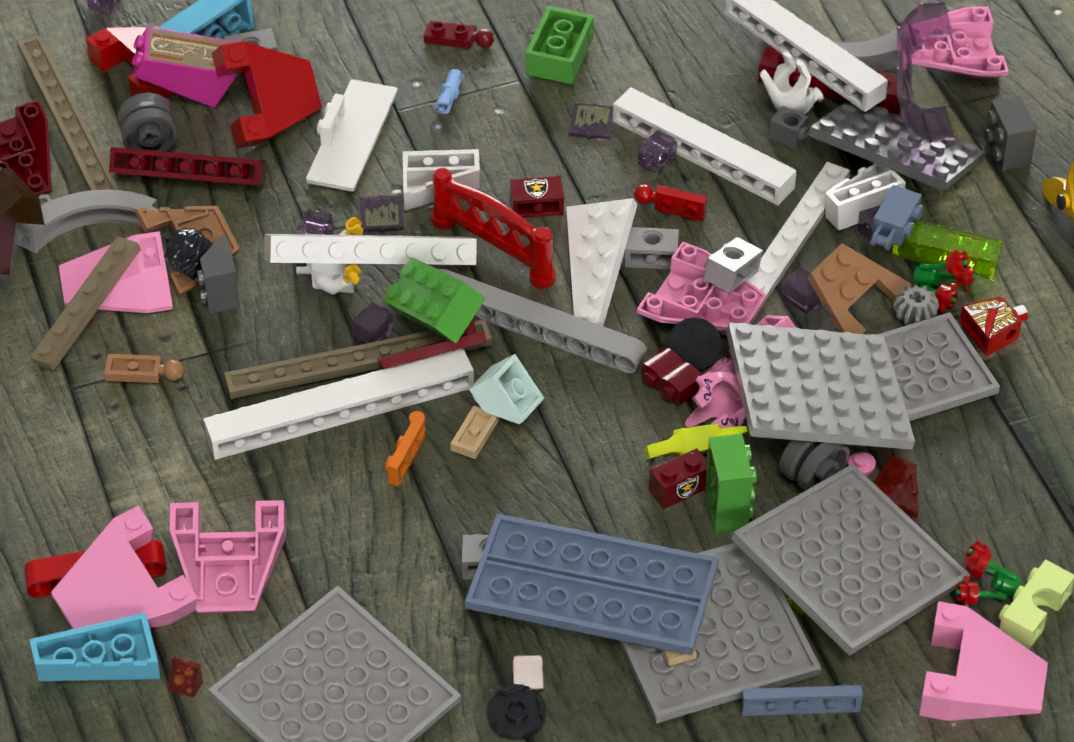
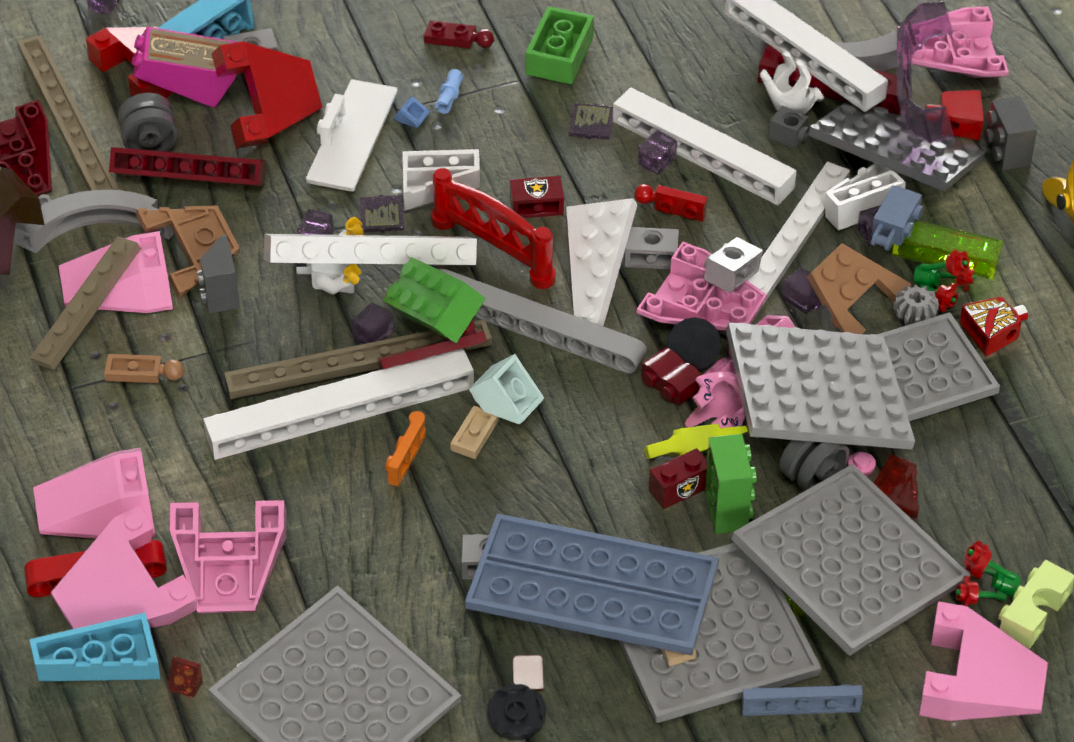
(92, 495): none -> bright pink wedge
(186, 250): black hair -> none
(412, 113): none -> medium blue slope
(964, 112): none -> red torso

